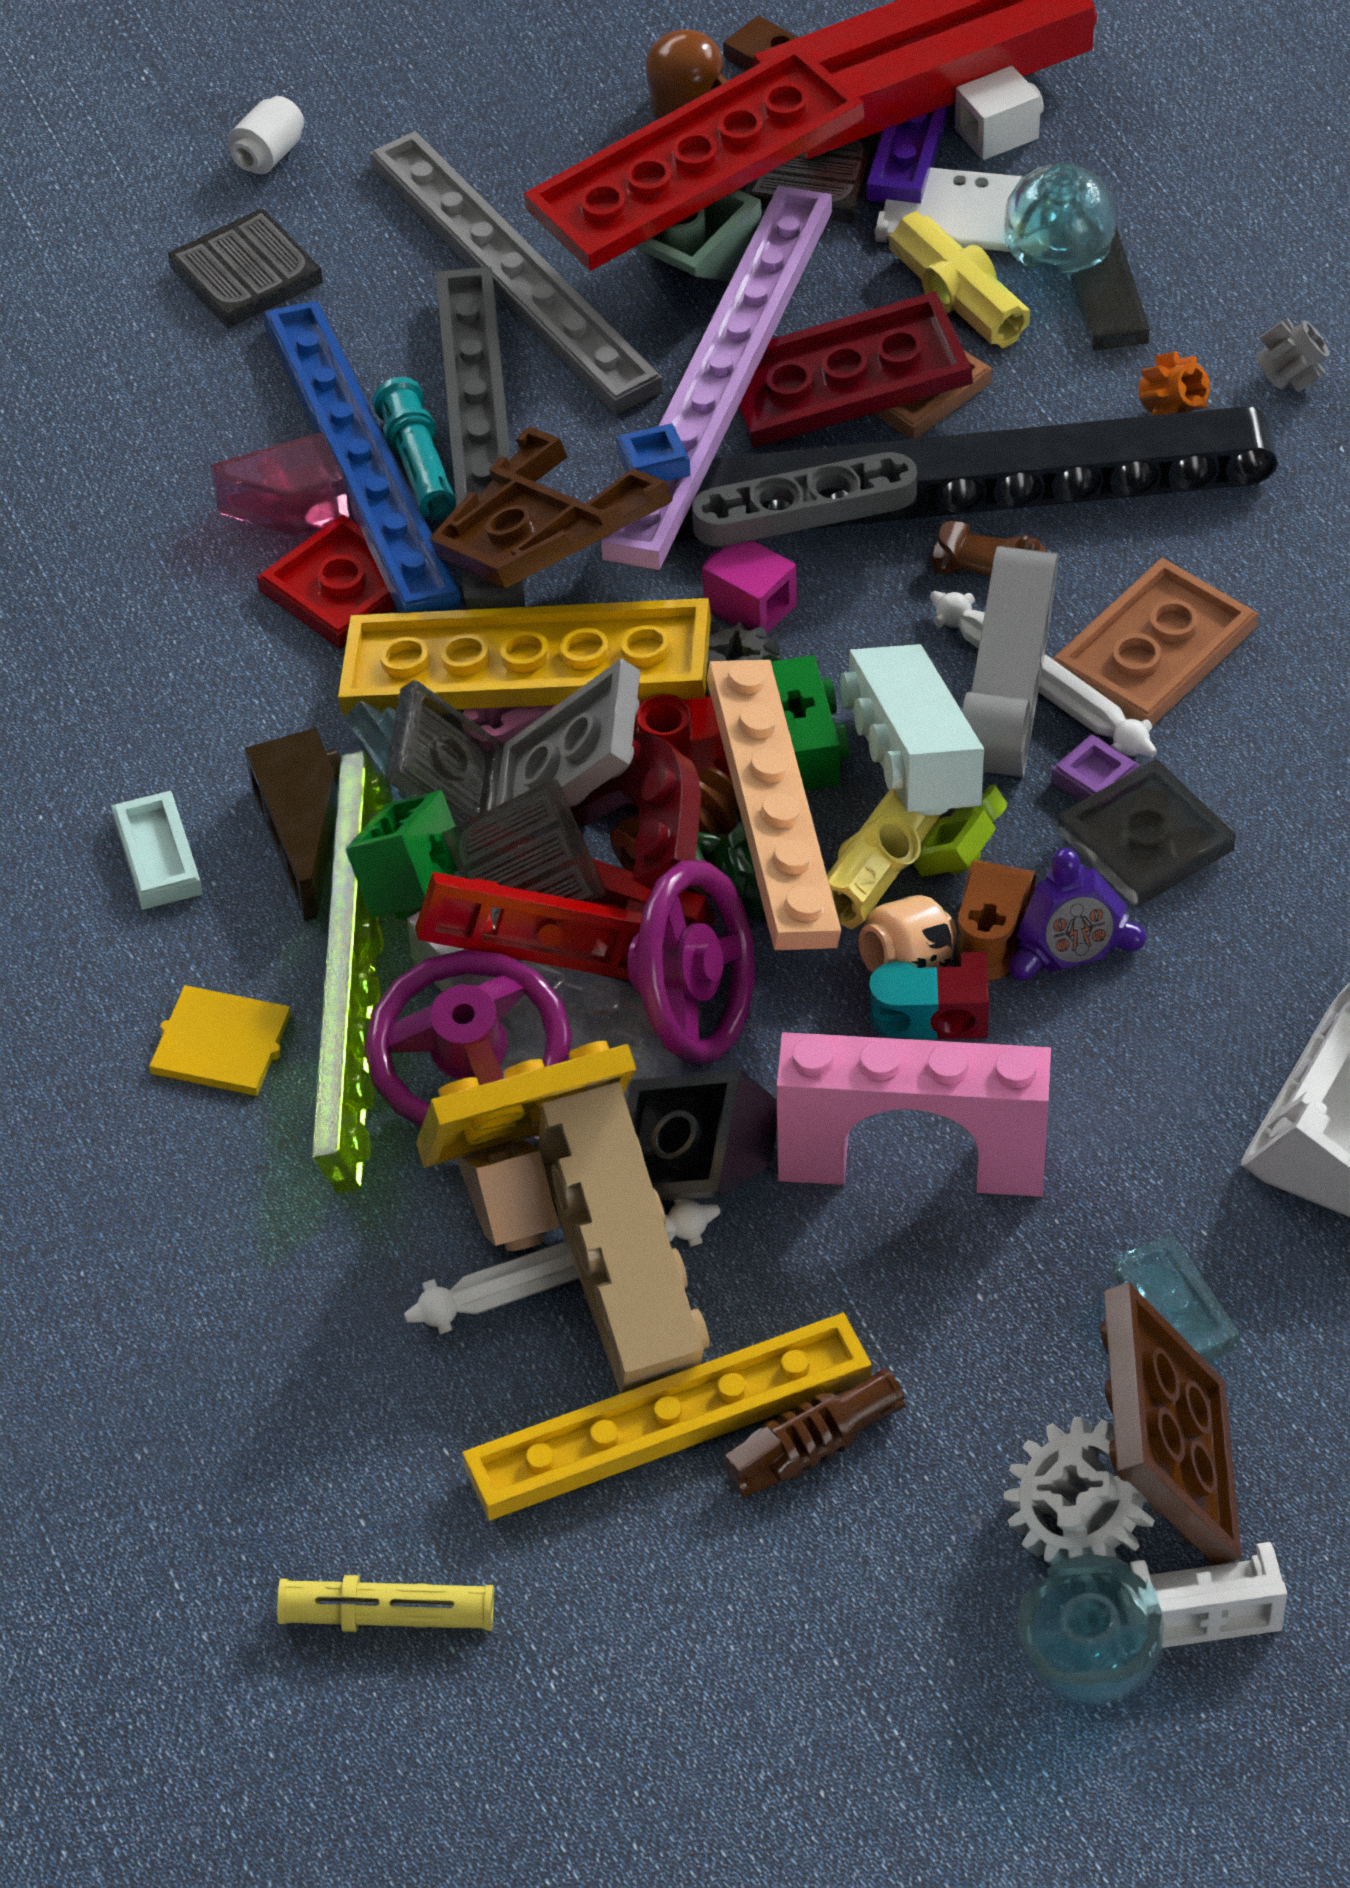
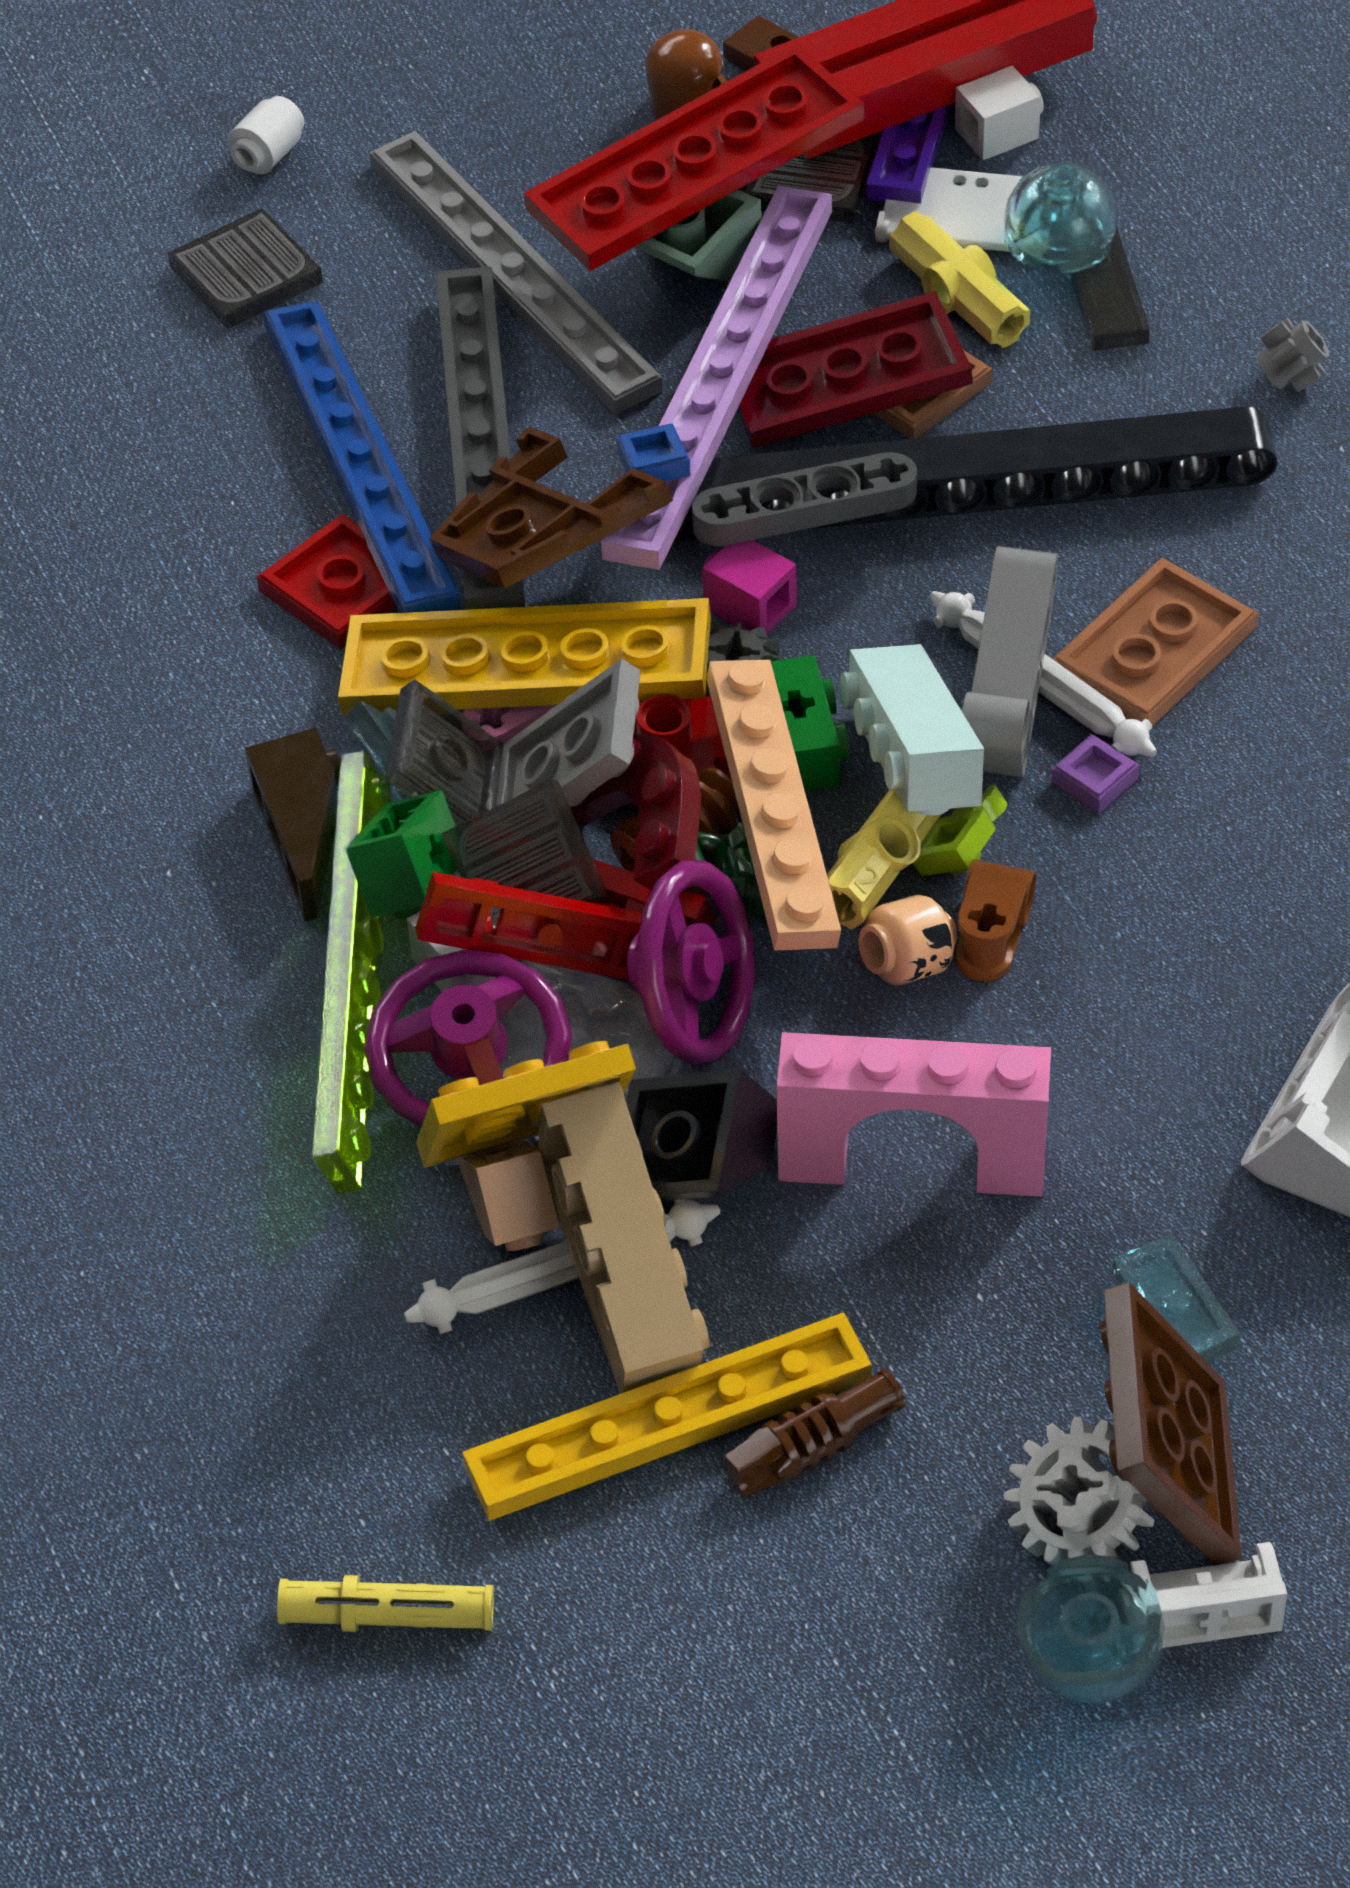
(156, 850): light aqua tile -> none
(220, 1040): yellow piece -> none
(283, 486): clear pink slope -> none
(410, 433): teal pin -> none
(931, 1000): leg -> none
(972, 552): reddish brown piece -> none
(1071, 920): dark purple rock -> none
(1146, 832): clear smoke plate -> none
(1174, 385): orange gear -> none

